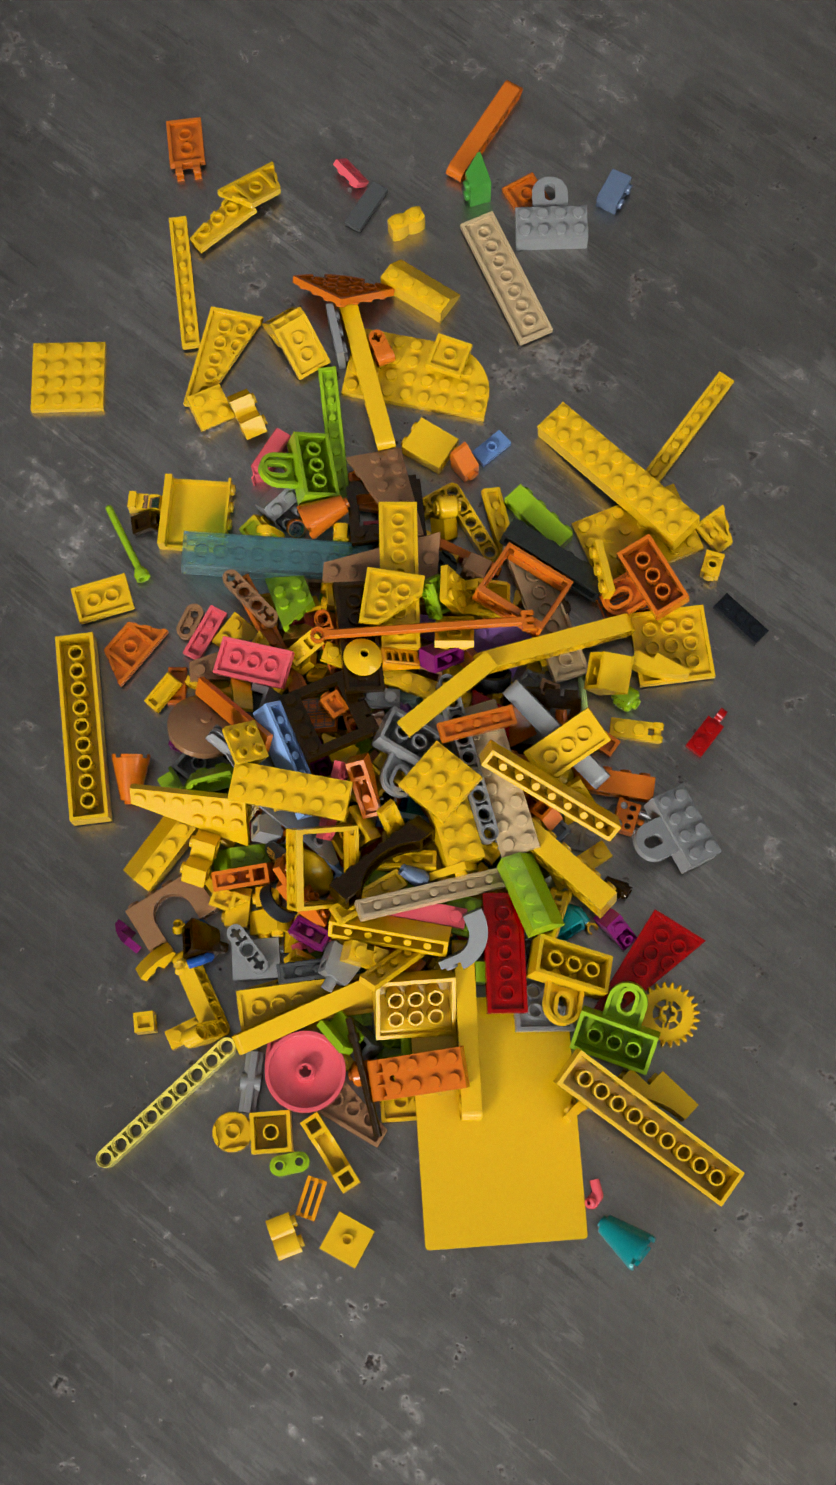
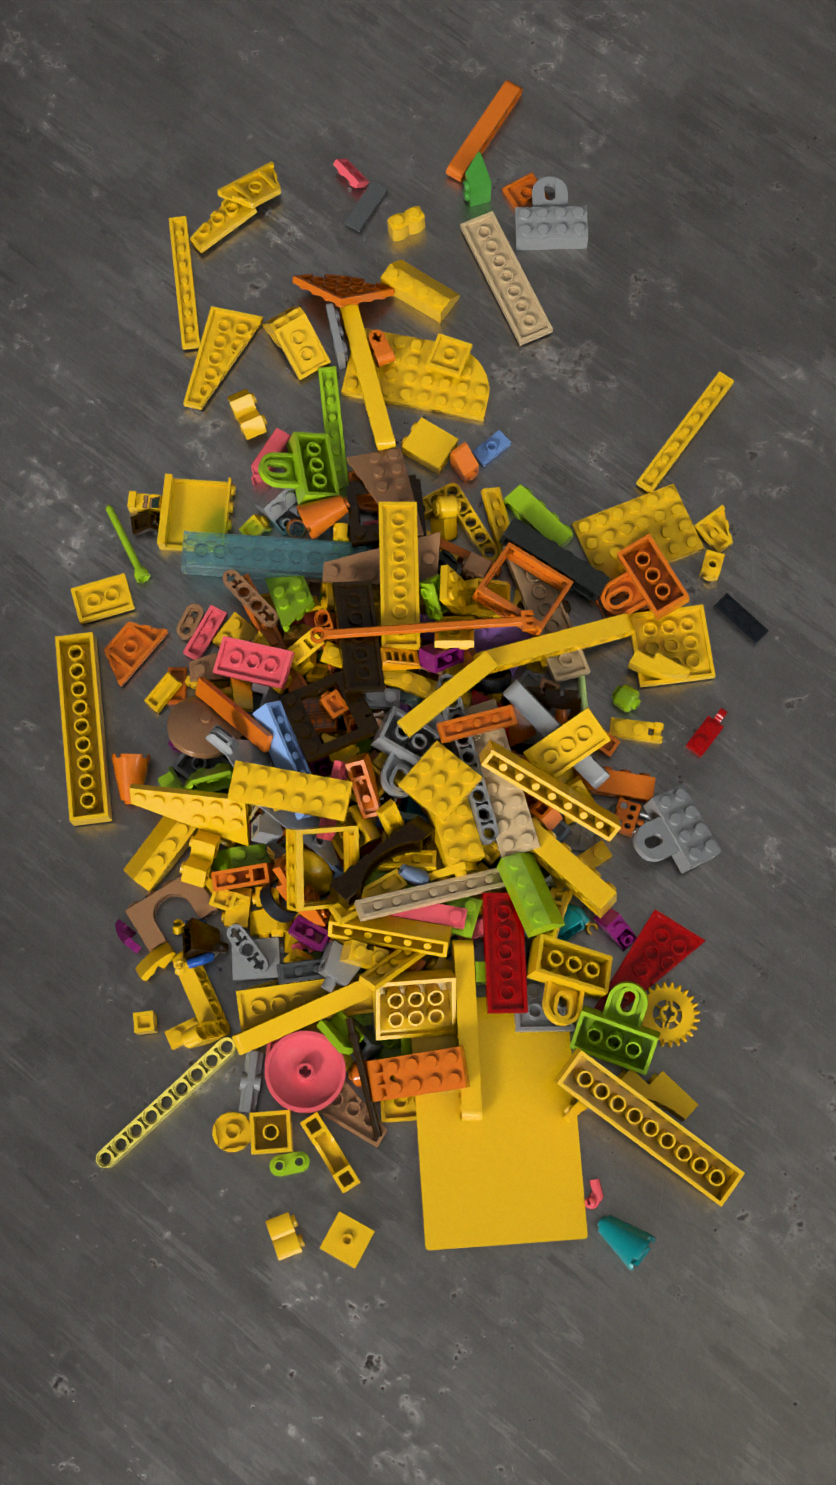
(68, 377): yellow plate -> none
(186, 146): orange tile -> none
(210, 407): yellow plate -> none
(245, 742): yellow bracket -> none
(268, 530): yellow plate -> none
(305, 1215): light orange tile -> none
(356, 662): yellow dish -> none
(387, 594): yellow plate -> none
(475, 945): light grey arch -> none
(602, 569): yellow plate -> none
(608, 673): yellow slope -> none
(613, 191): sand blue brick -> none
(618, 476): yellow brick -> none
(622, 888): dark brown cone -> none

